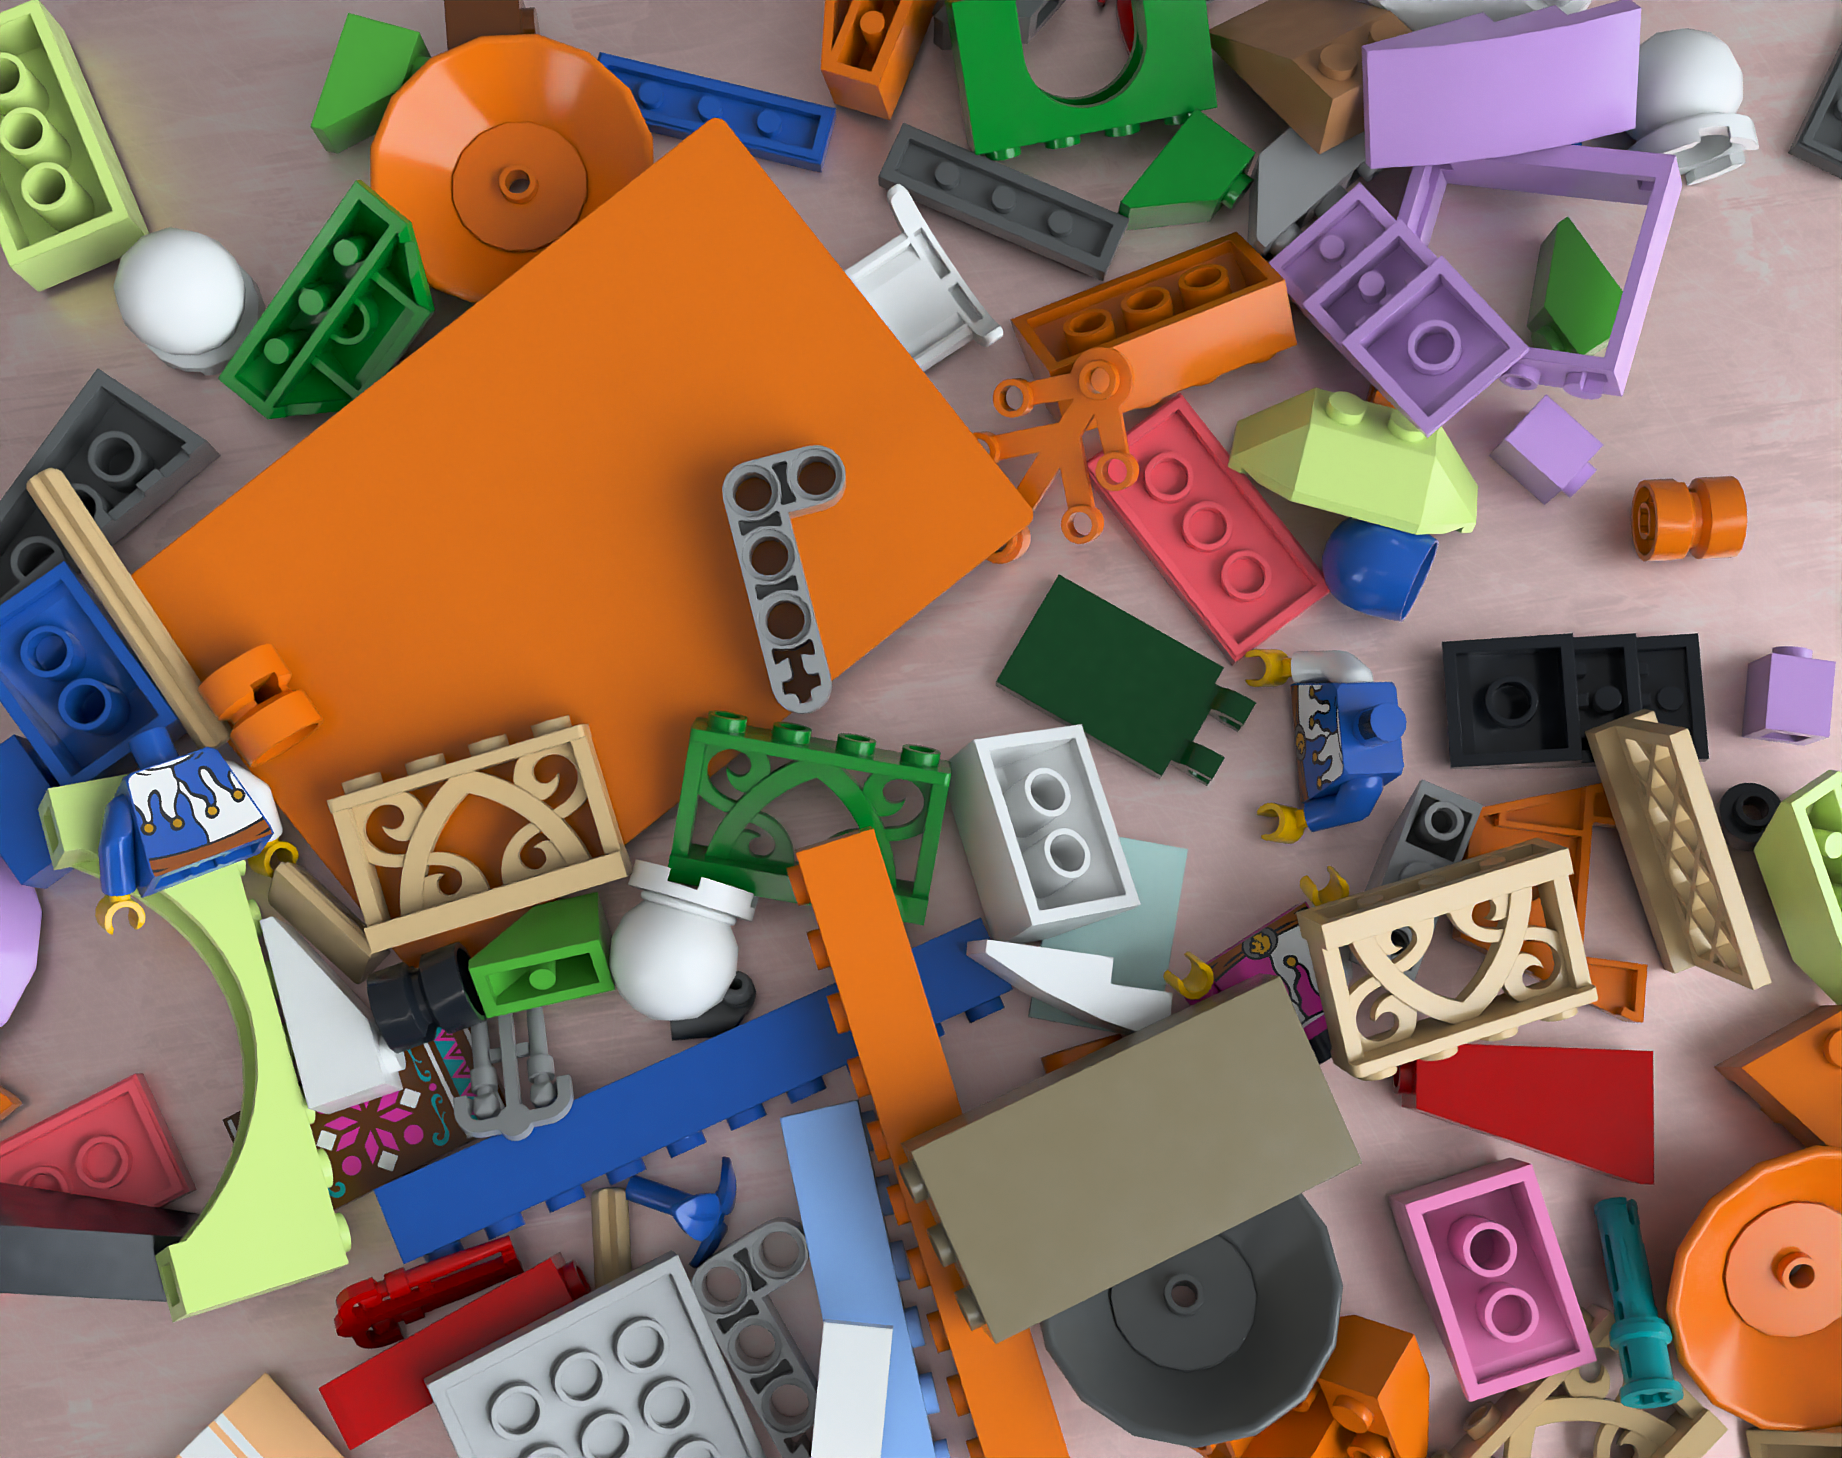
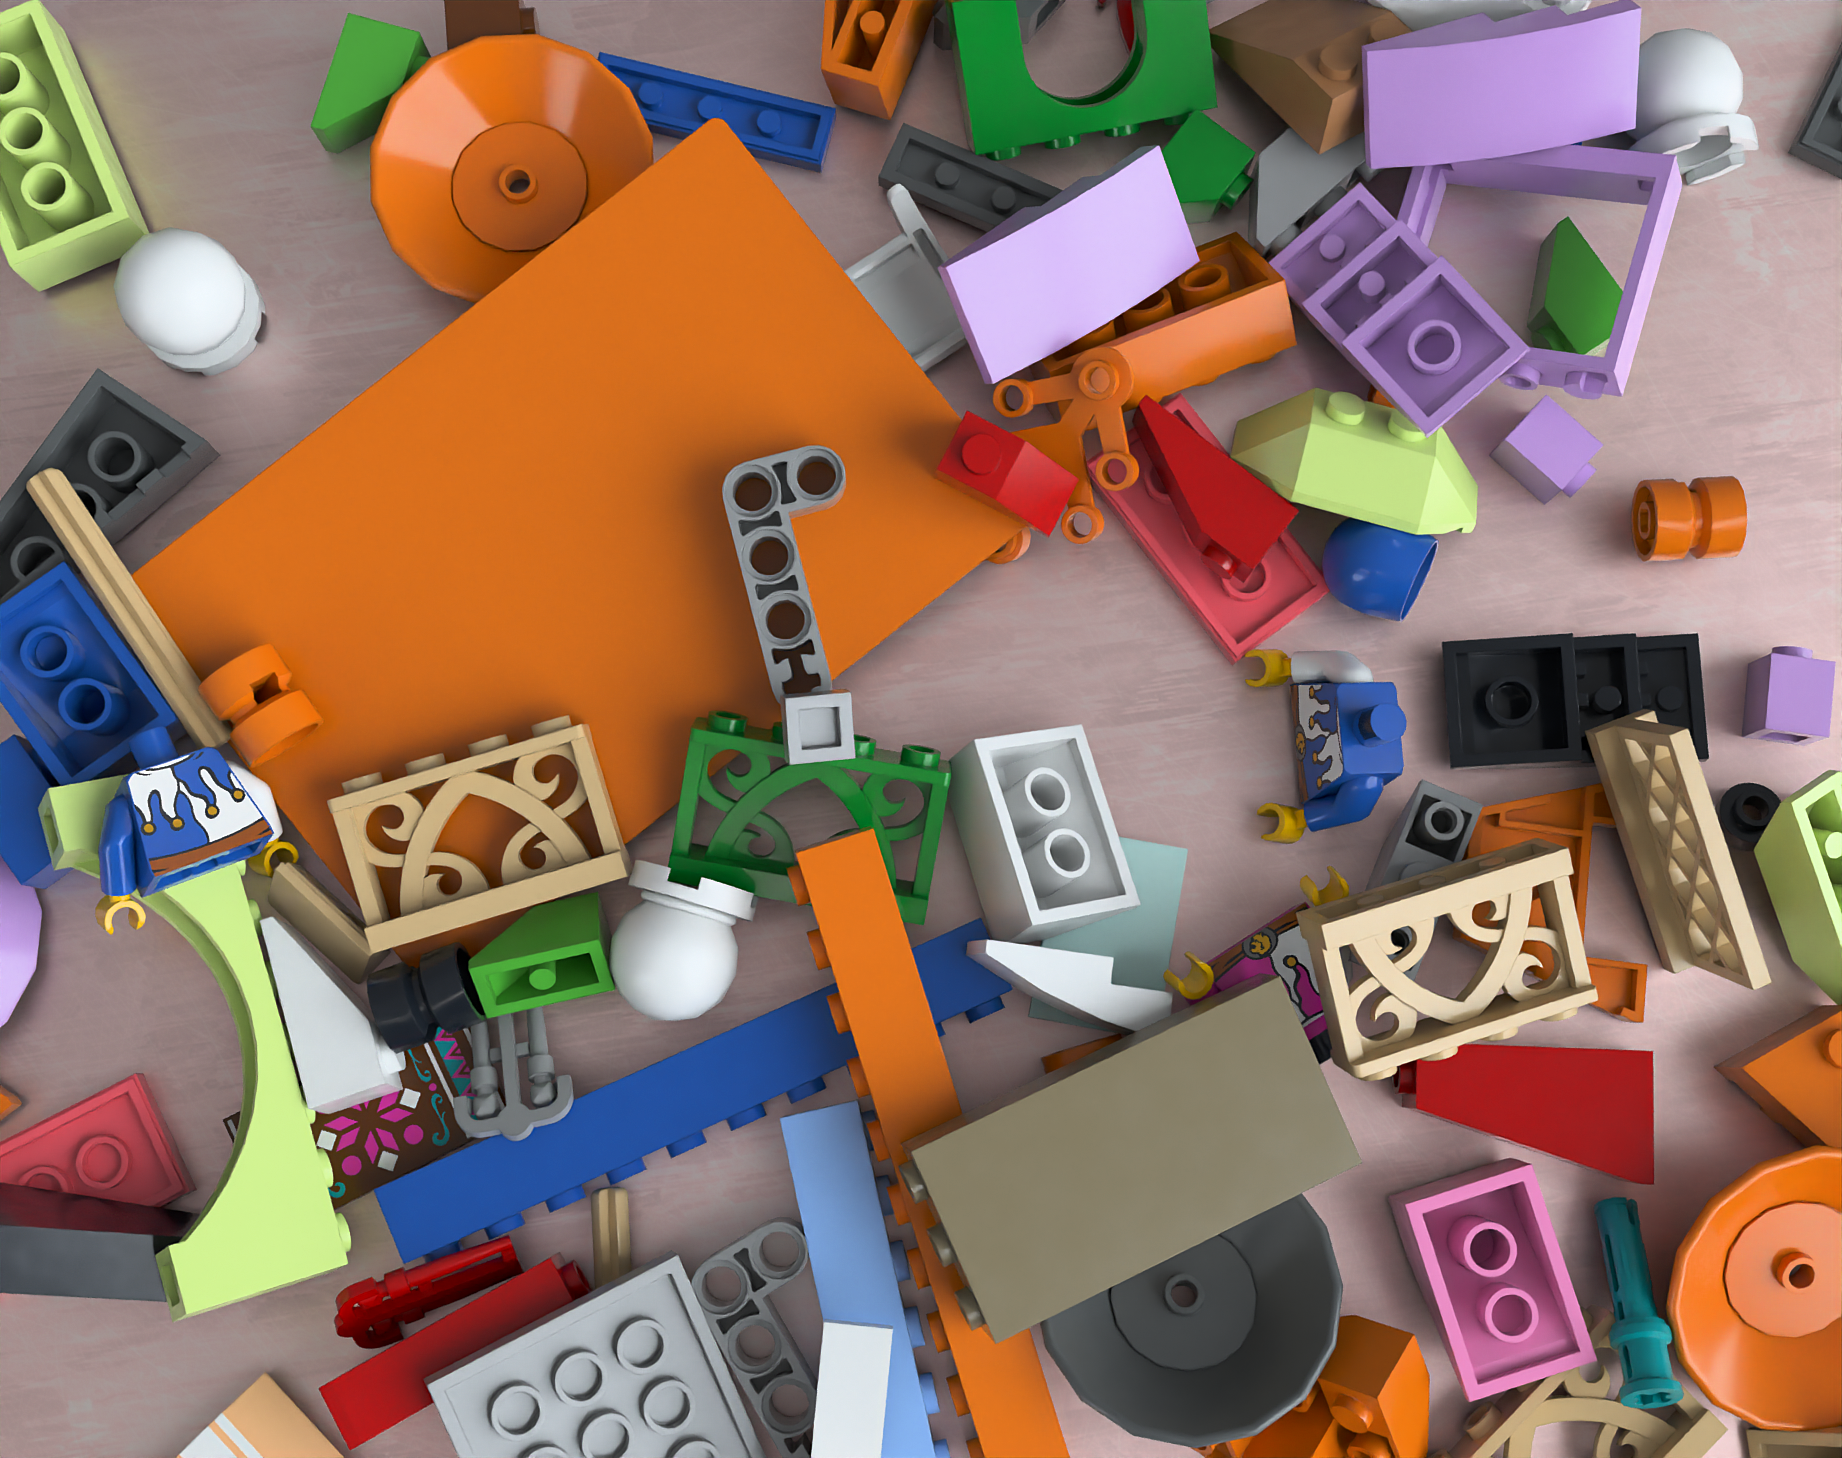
(338, 315): green wedge -> none
(697, 1215): blue plant -> none
(722, 1016): dark grey arm -> none
(817, 726): none -> plate
(1006, 474): none -> red slope
(1069, 264): none -> lavender slope
(1121, 682): dark green tile -> none
(1218, 501): none -> red slope

